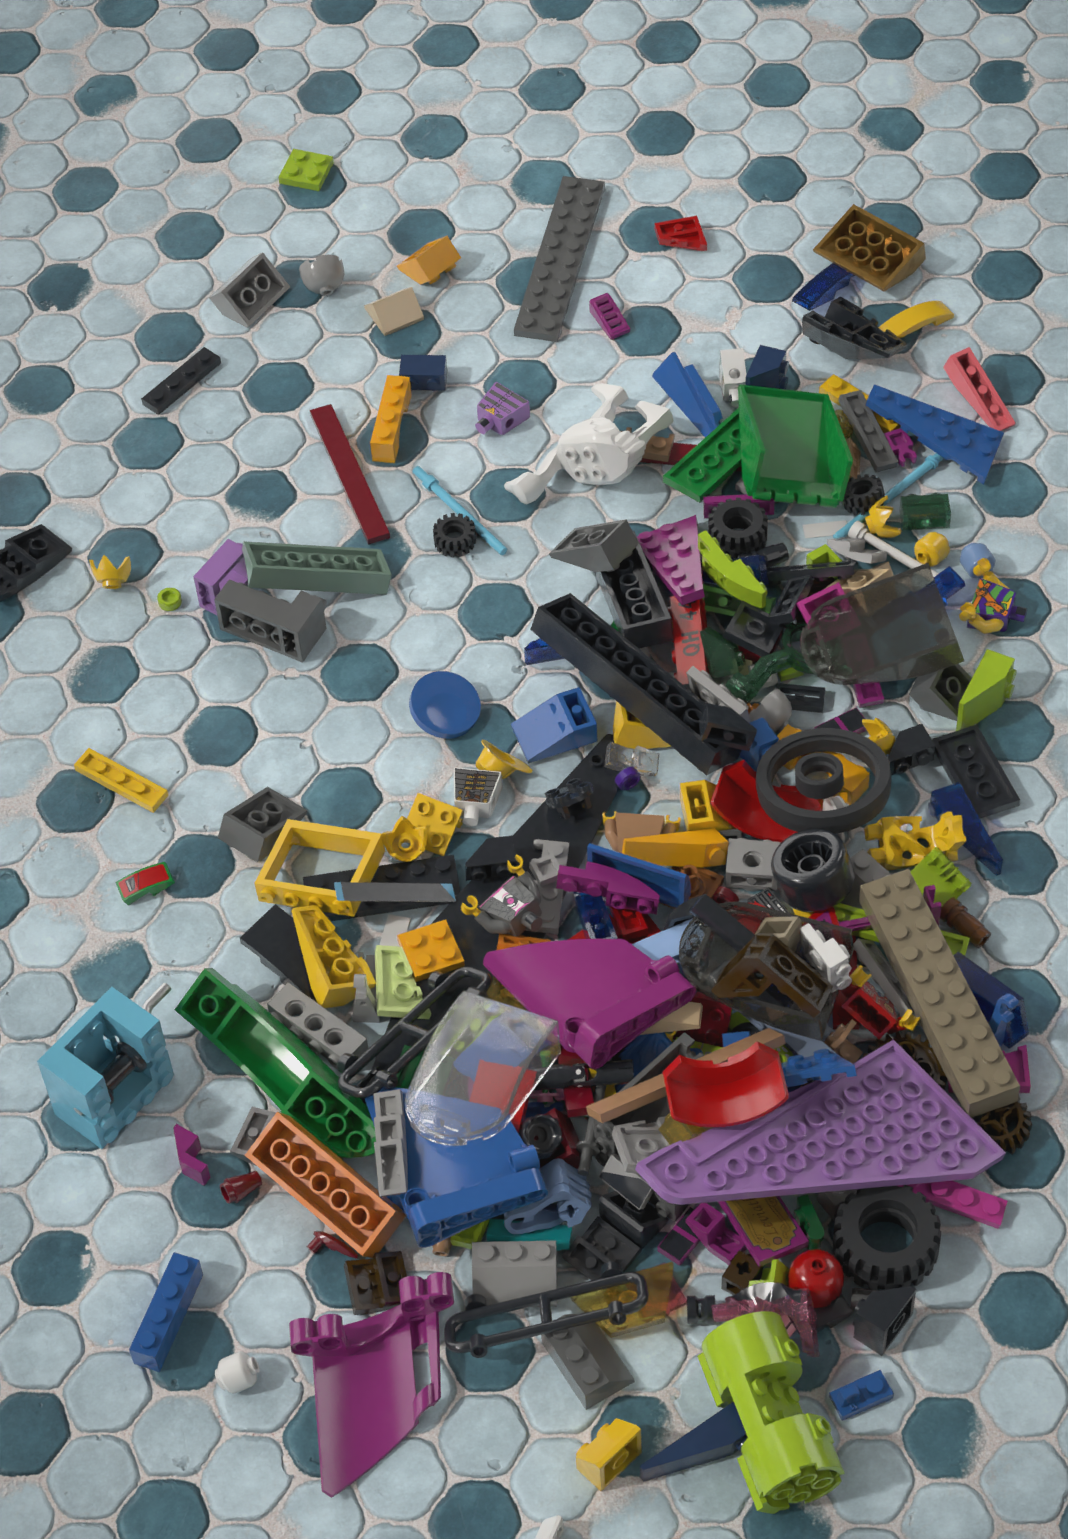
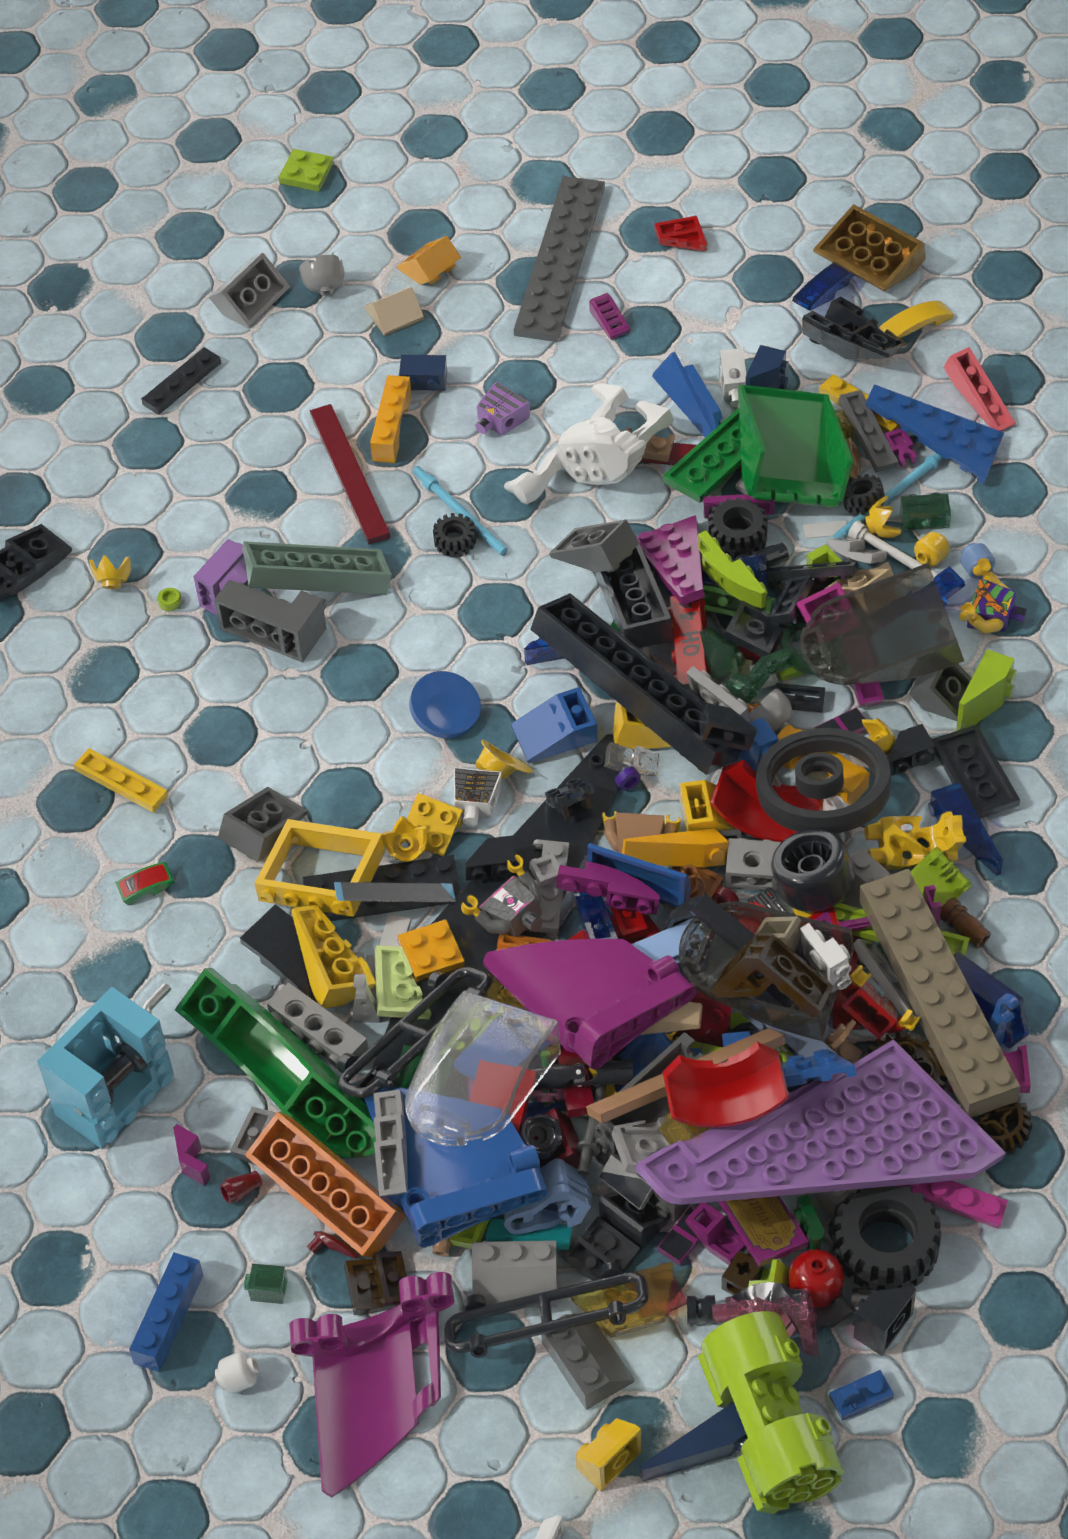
(266, 1283): none -> clear green brick

